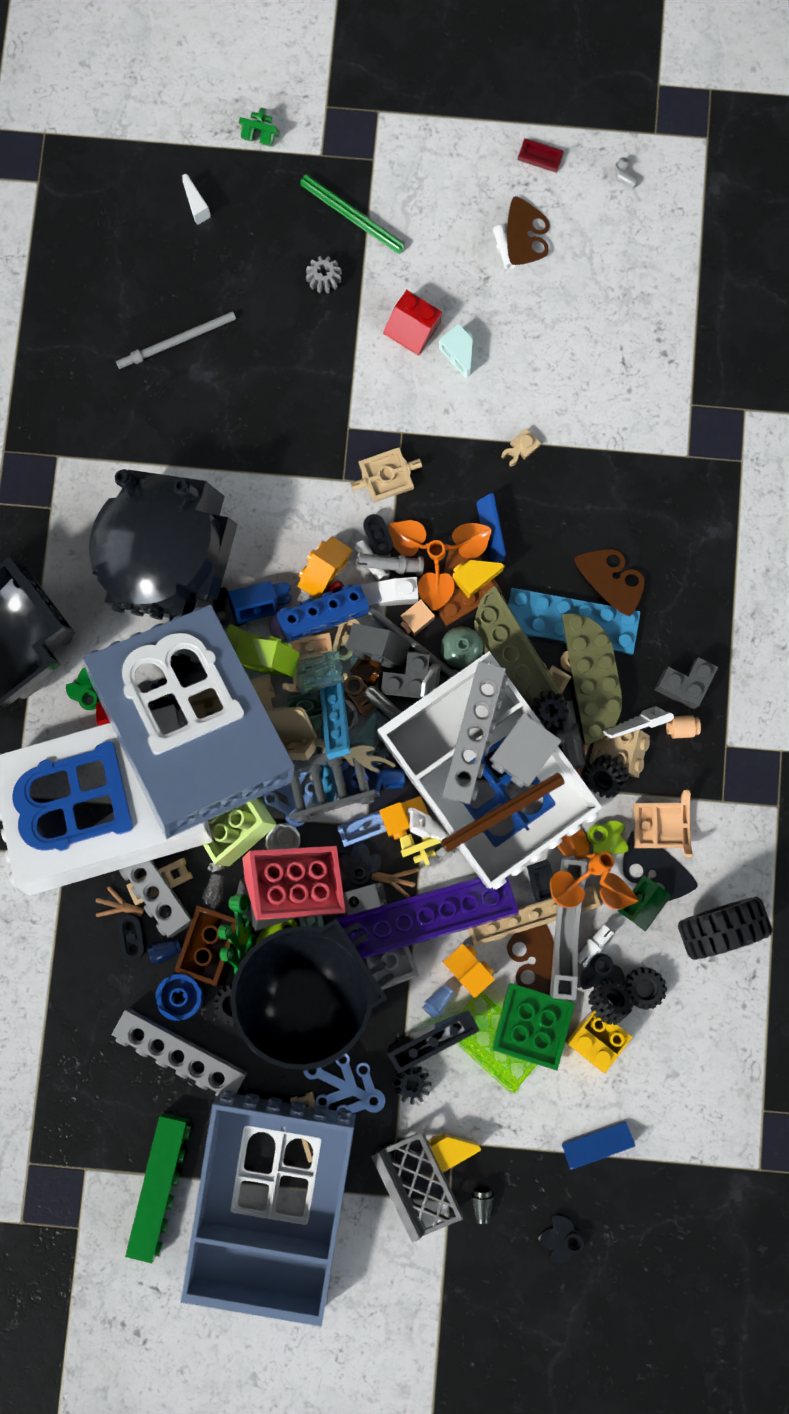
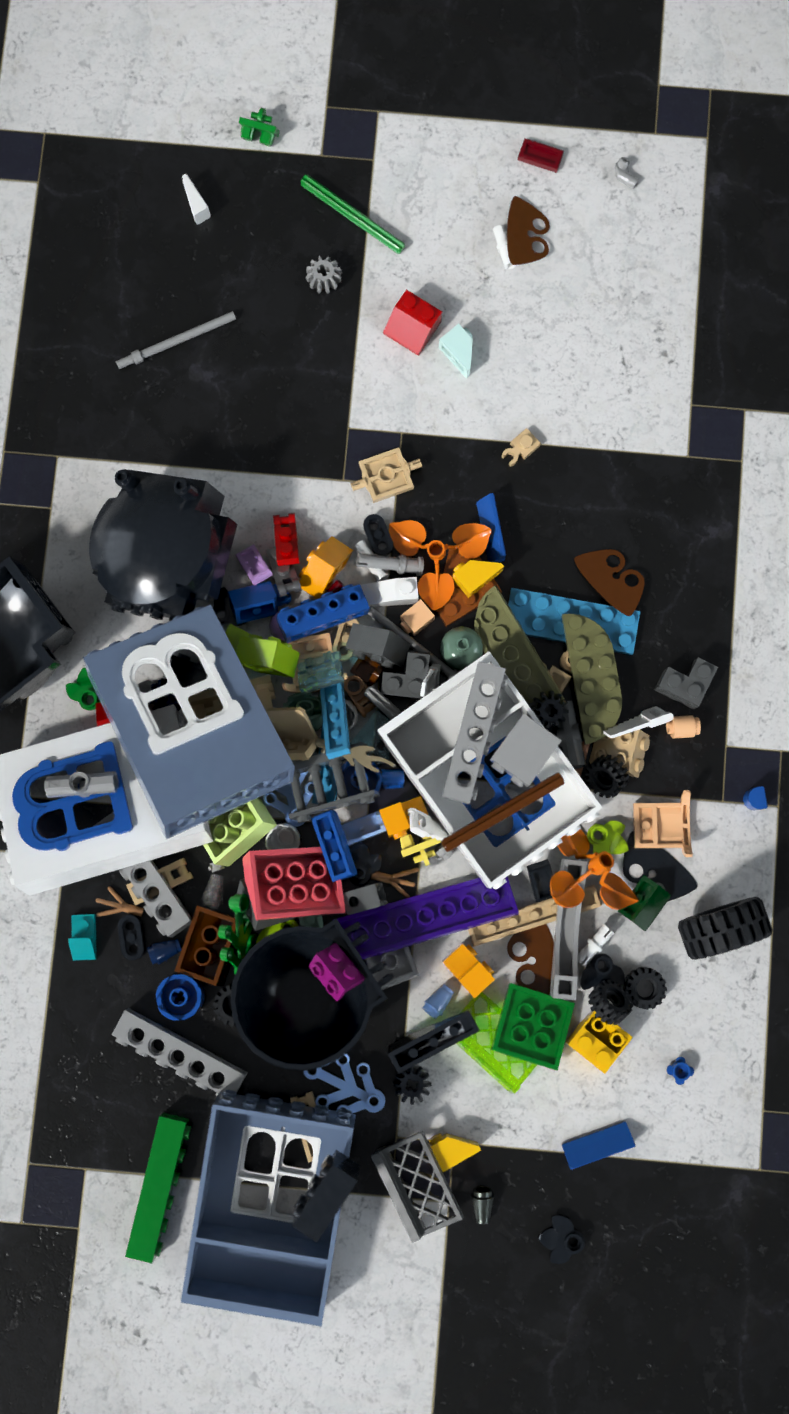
(68, 784): none -> light grey piece
(83, 937): none -> teal slope
(254, 565): none -> lavender plate
(284, 576): none -> flat silver plate
(286, 540): none -> red plate
(325, 1195): none -> black brick
(334, 845): none -> blue slope
(335, 971): none -> magenta bracket
(686, 1070): none -> blue plate
(755, 799): none -> blue brick

